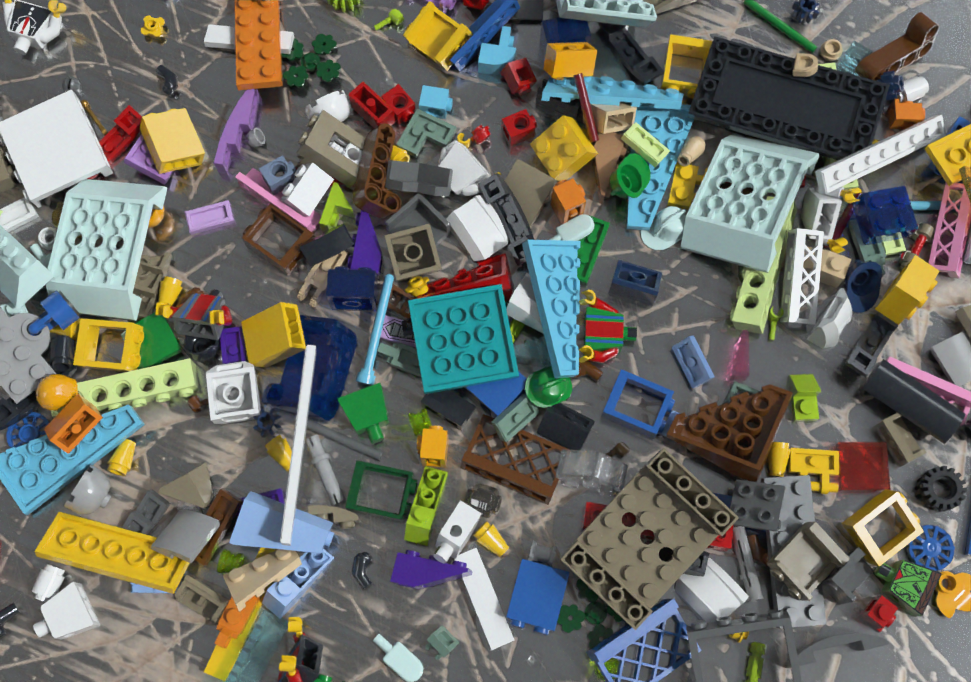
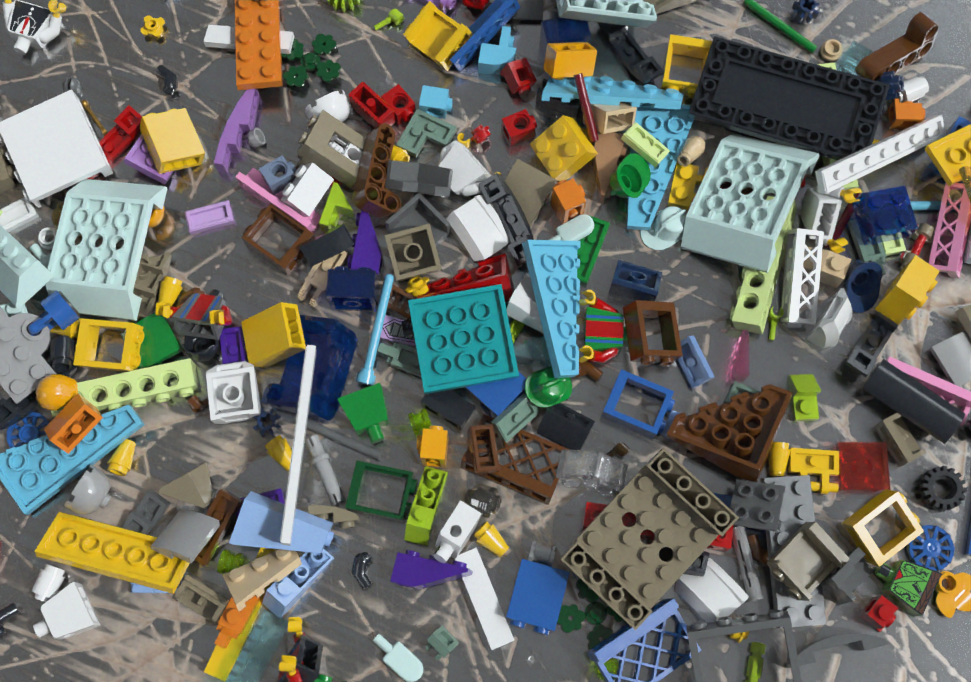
(488, 432): none -> reddish brown slope
(636, 335): none -> reddish brown window
(805, 65): tan tile -> none

